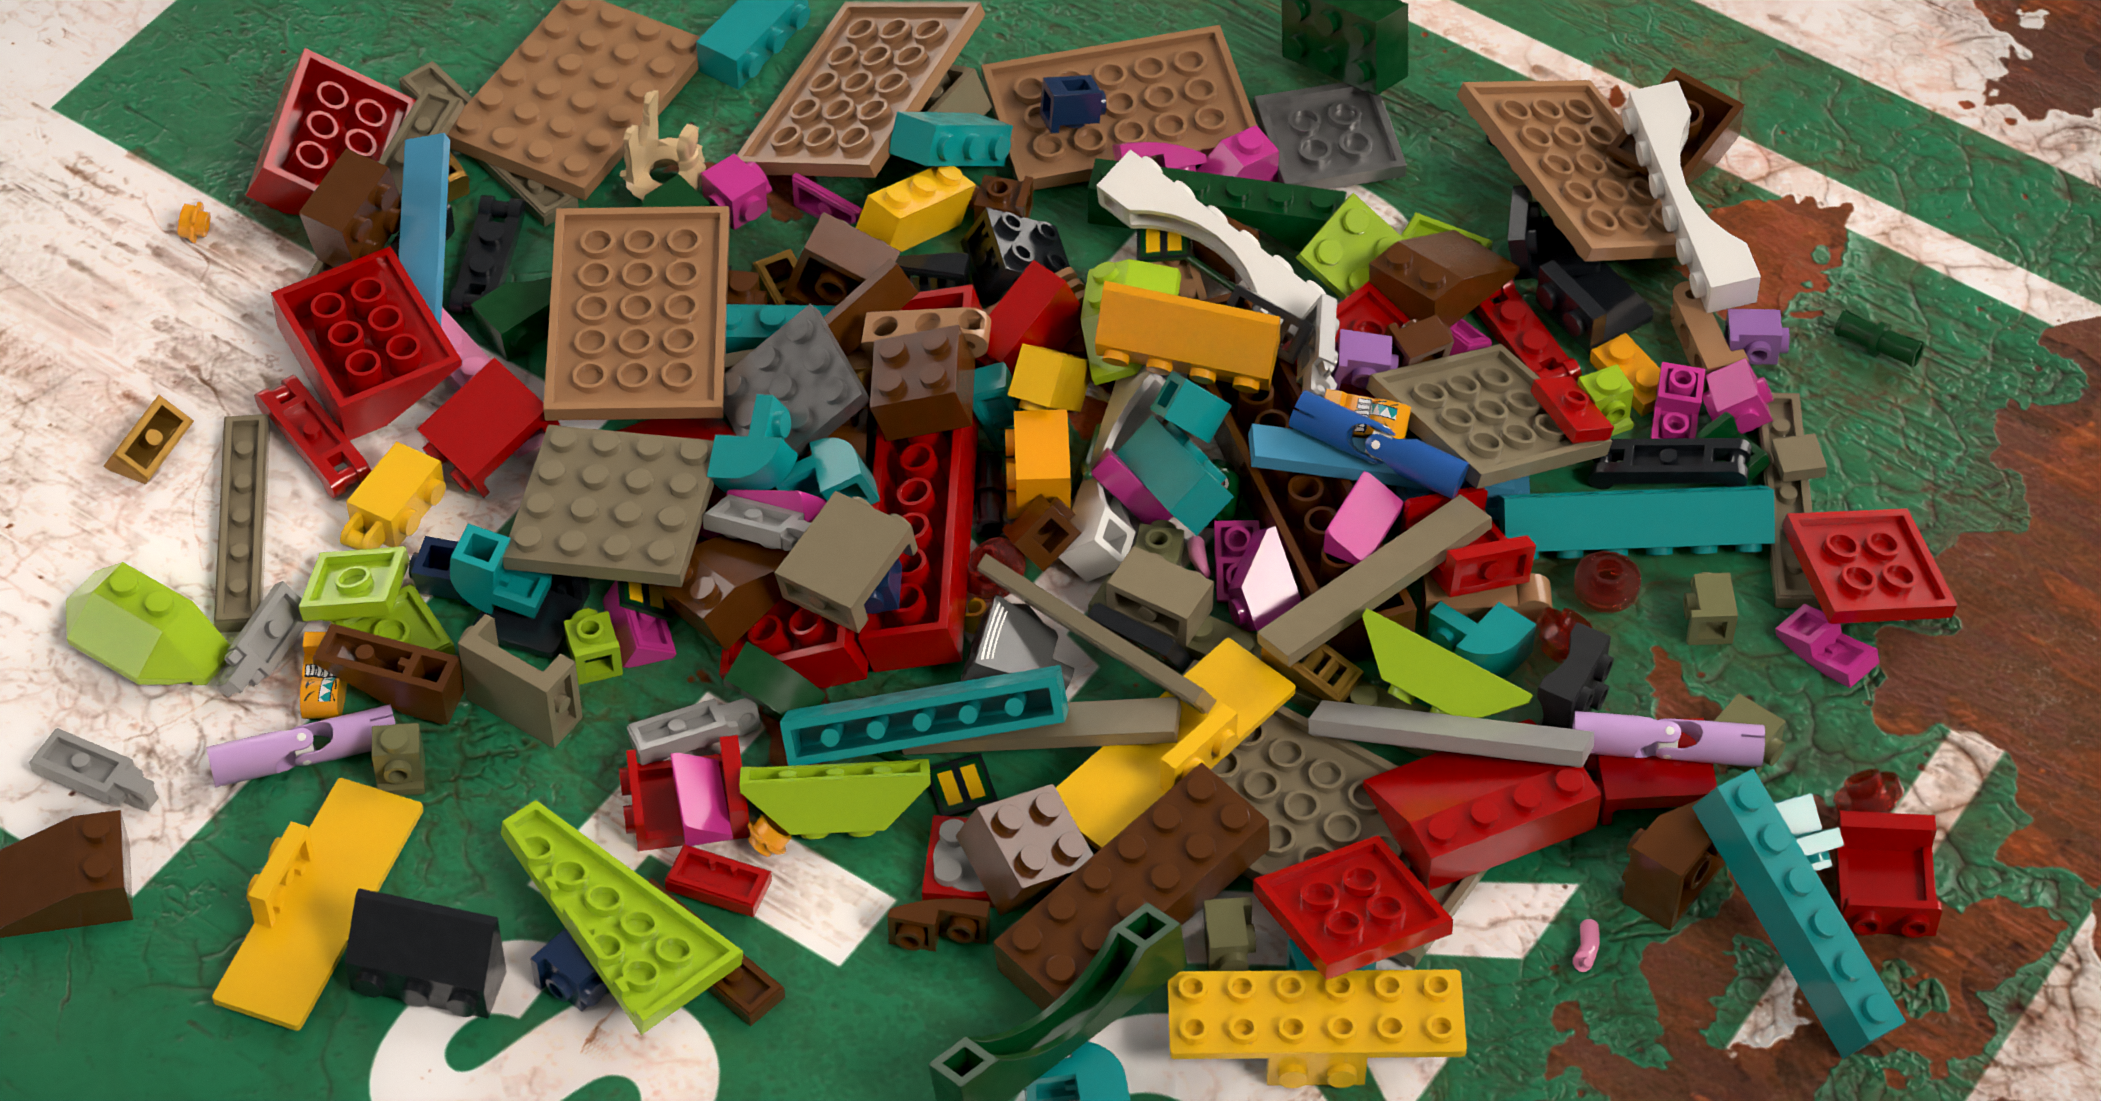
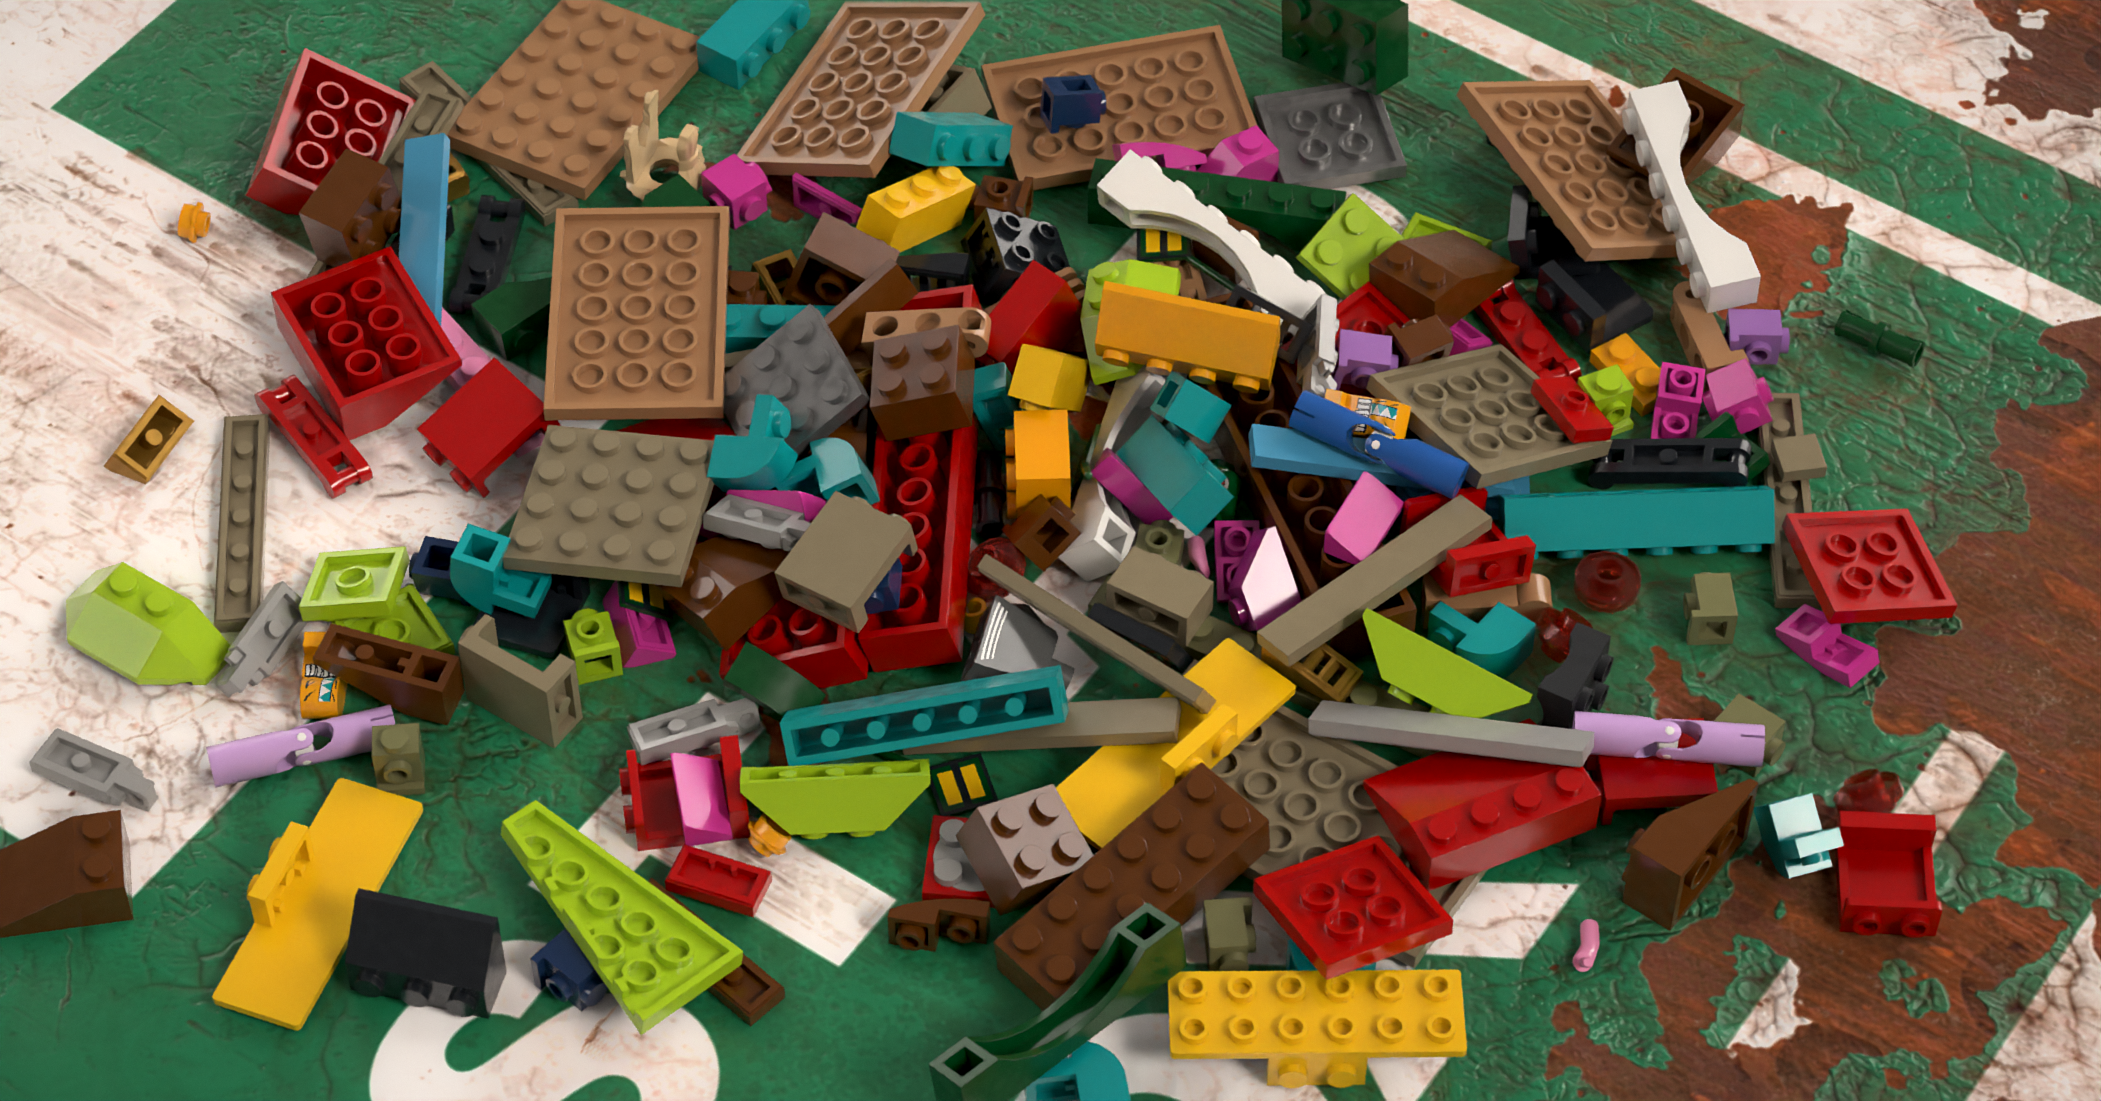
(393, 499): yellow brick -> none
(1798, 913): teal brick -> none

